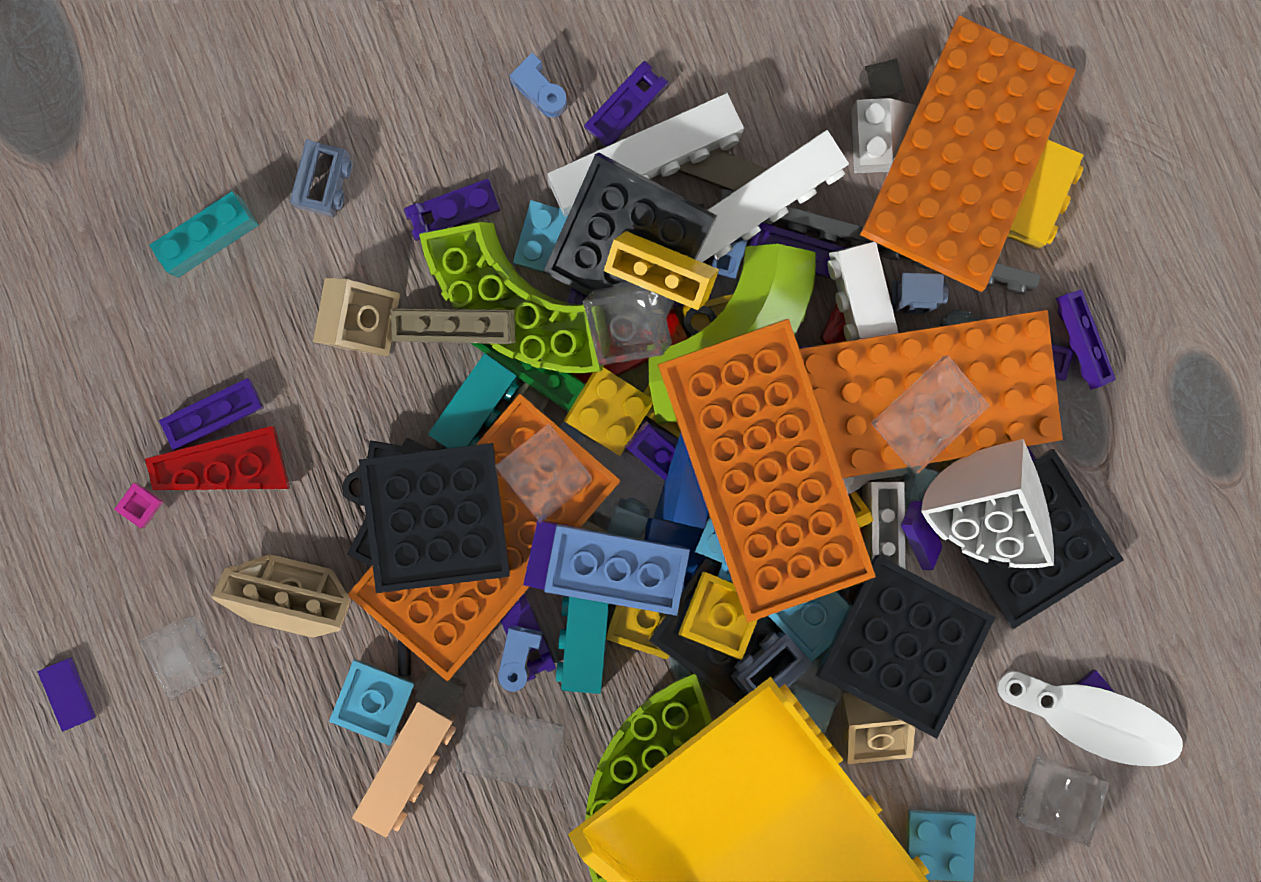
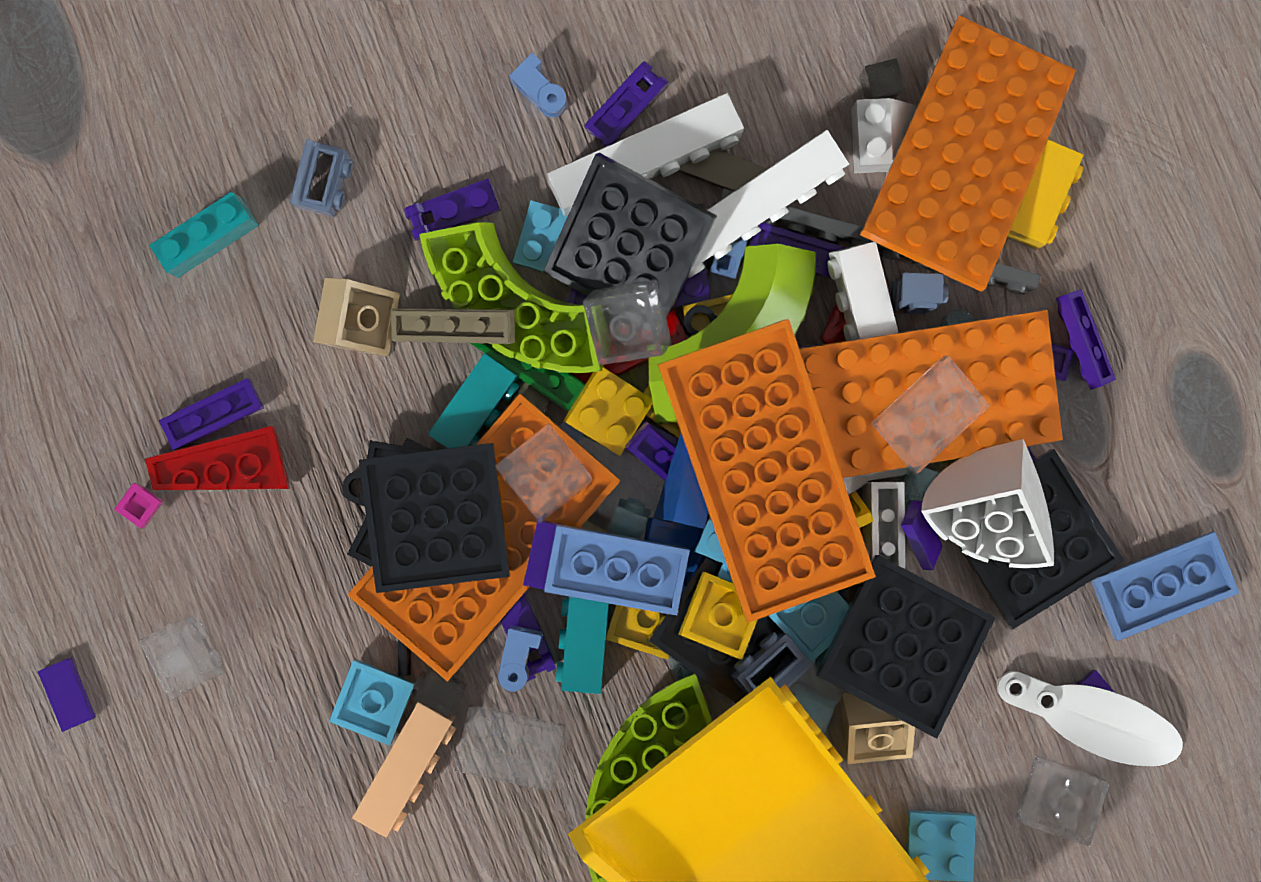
(284, 595): tan wedge -> none
(661, 270): yellow brick -> none
(1164, 586): none -> medium blue plate

